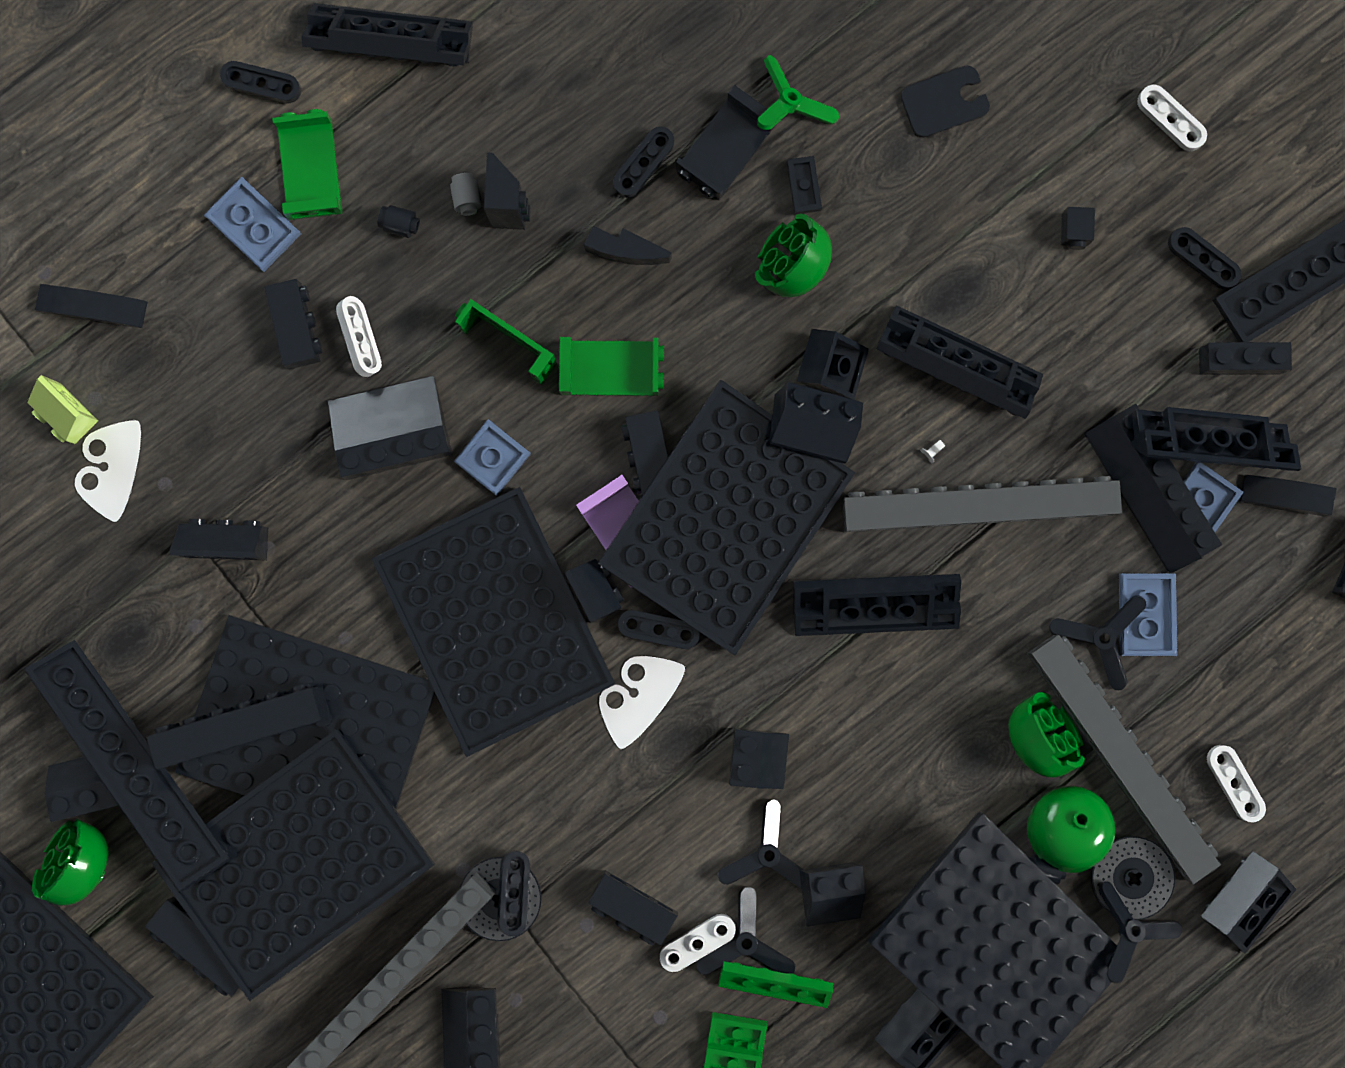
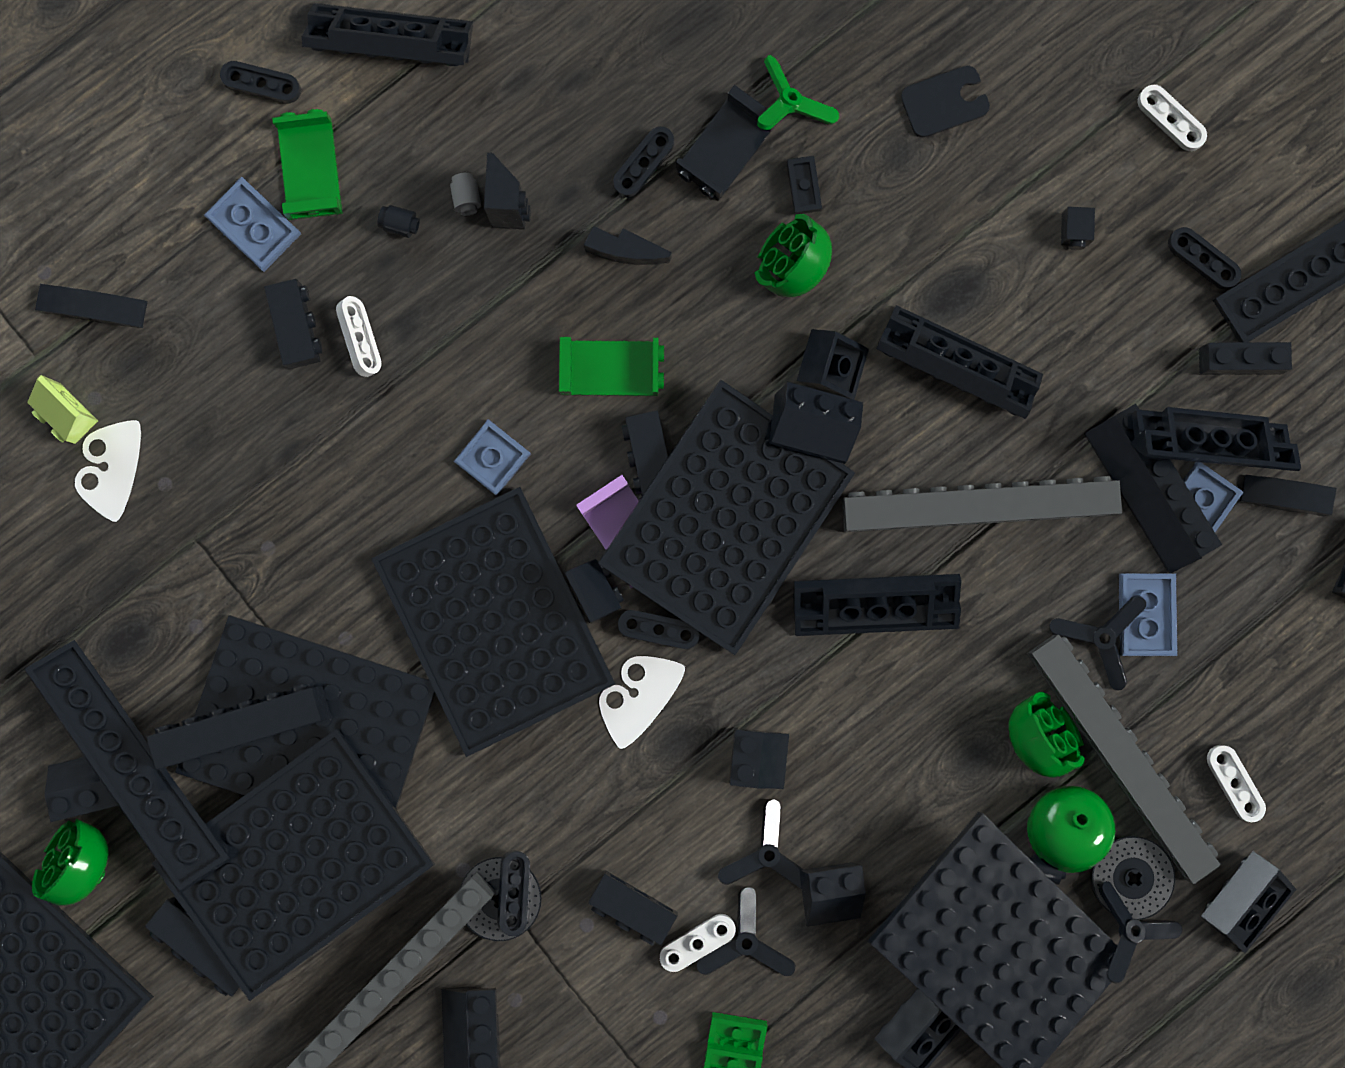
(221, 540): black slope -> none
(388, 428): slope -> none
(545, 363): green panel -> none
(775, 984): green plate -> none
(933, 450): white piece -> none

